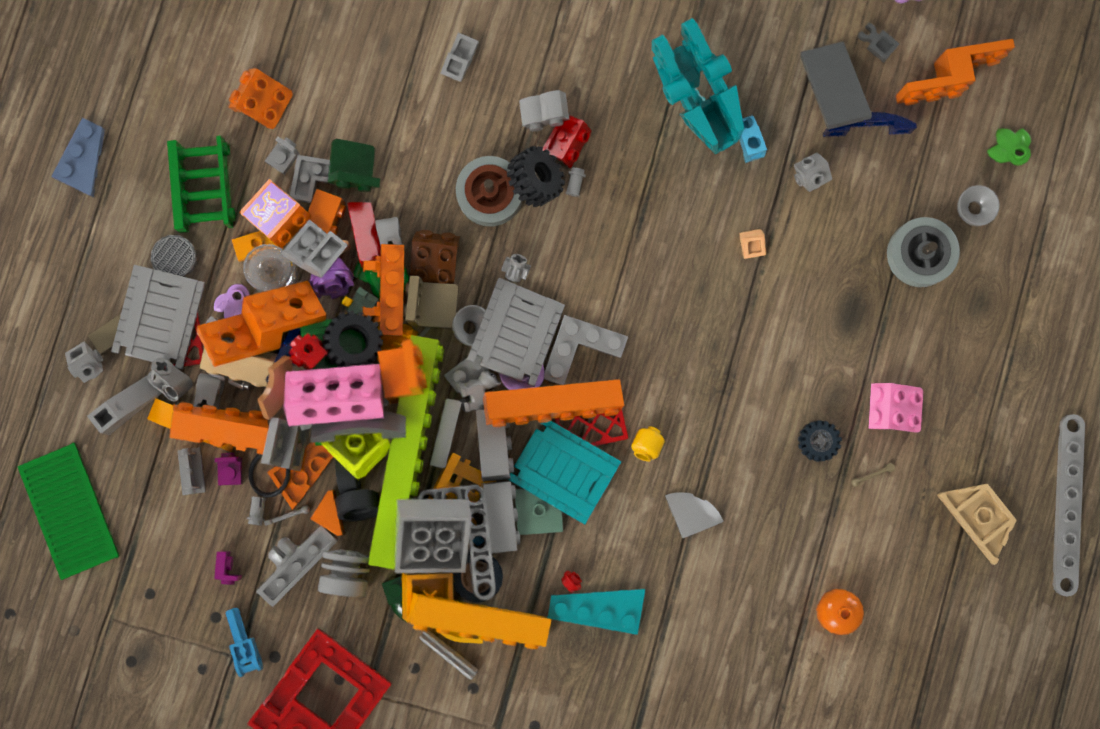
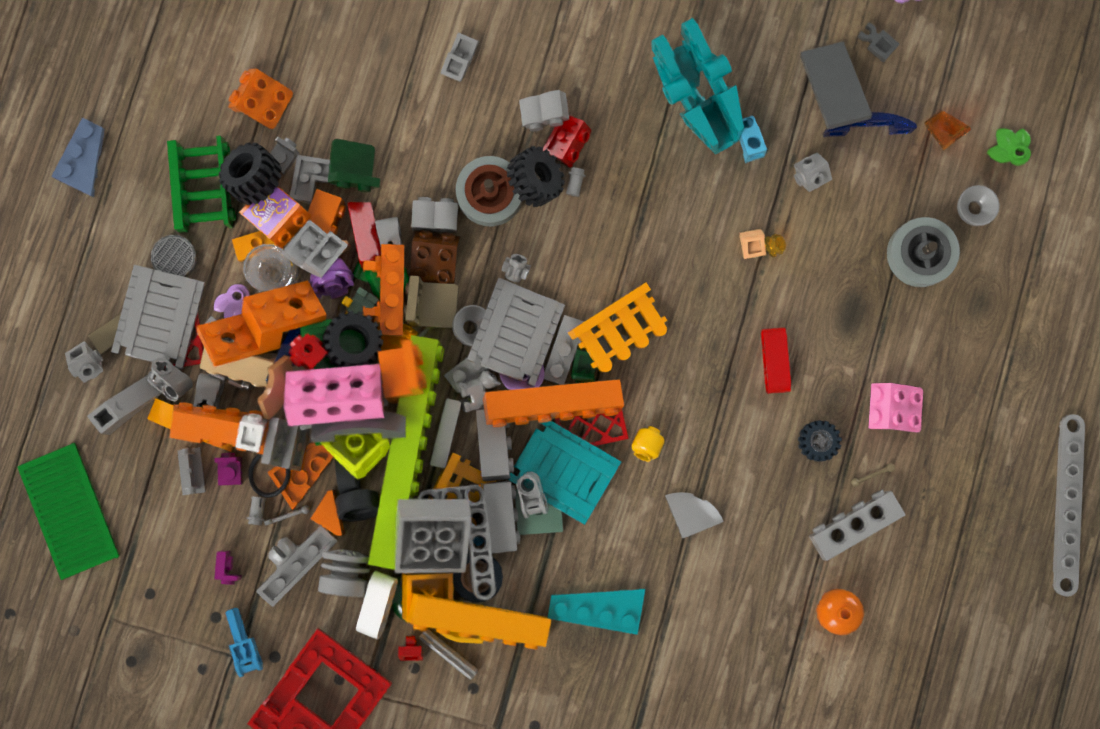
(250, 173): none -> black tyre
(251, 432): none -> white bracket
(376, 605): none -> white beam
(410, 651): none -> red tile
(435, 216): none -> light grey brick
(532, 500): none -> light grey piece
(571, 581): red plate -> none
(582, 370): none -> dark green bracket
(627, 319): none -> light orange fence
(775, 245): none -> clear yellow plate
(775, 360): none -> red beam
(889, 512): none -> light grey brick
(946, 129): none -> clear orange slope
(954, 72): orange bracket -> none
(982, 517): tan wing -> none

